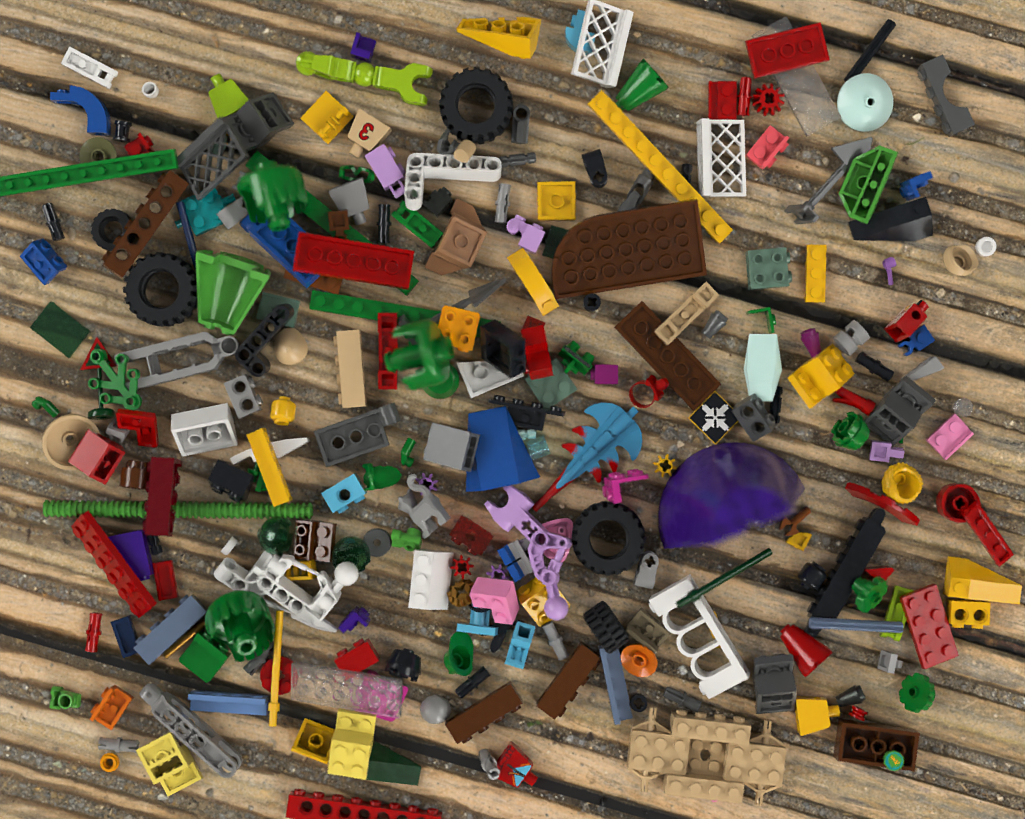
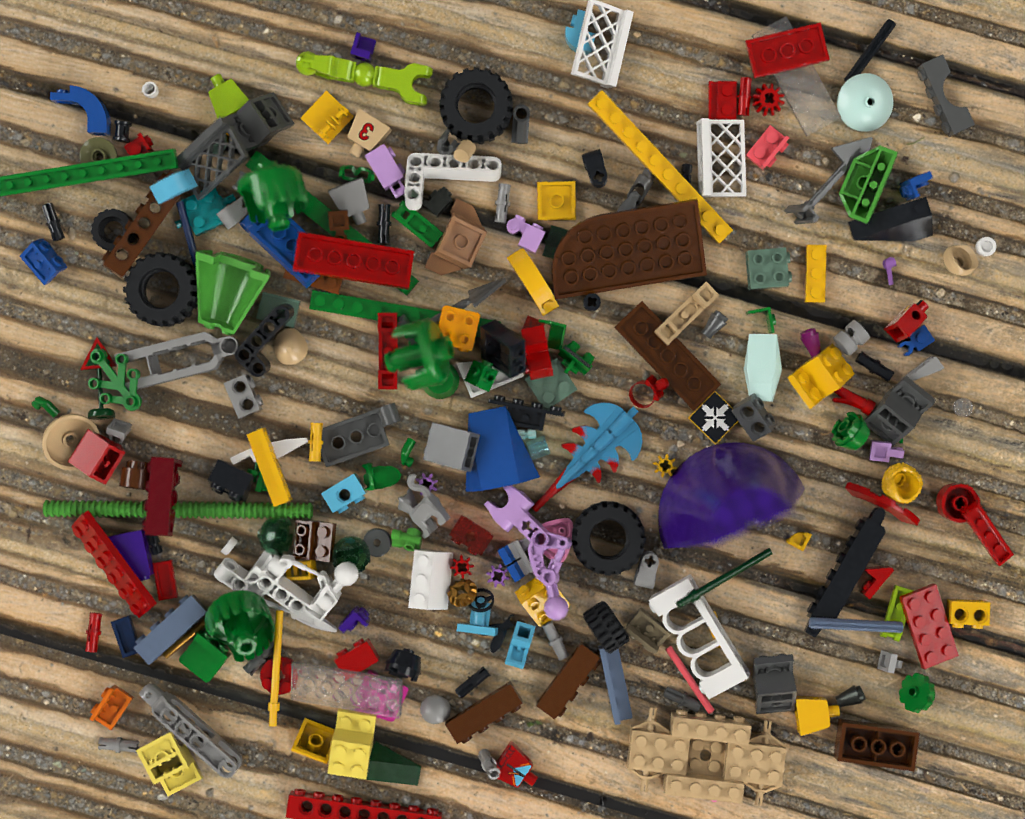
(60, 329): clear green piece -> none
(64, 699): bright green plate -> none
(88, 67): white plate -> none
(105, 766): light orange plate -> none
(143, 422): red plate -> none
(173, 186): none -> medium azure brick
(204, 429): white slope -> none
(228, 702): medium blue fence -> none
(283, 411): yellow head -> none
(315, 442): none -> yellow pin
(351, 369): tan brick -> none
(460, 654): green piece -> none
(481, 375): none -> green brick
(498, 596): bright pink brick -> none
(512, 37): yellow wedge -> none
(518, 159): dark grey axle -> none
(556, 334): none -> green bracket
(605, 374): magenta brick -> none
(612, 487): dark pink bracket -> none
(633, 705): black bush -> none
(639, 660): orange dish -> none
(640, 87): green cone -> none
(690, 680): none -> coral bar
(775, 406): black axle -> none
(794, 521): dark orange bar -> none
(806, 650): red cone -> none
(812, 576): black head -> none
(858, 713): red bush -> none
(869, 592): green plant -> none
(893, 760): bright green tile -> none
(949, 436): bright pink plate -> none
(975, 582): yellow wedge -> none

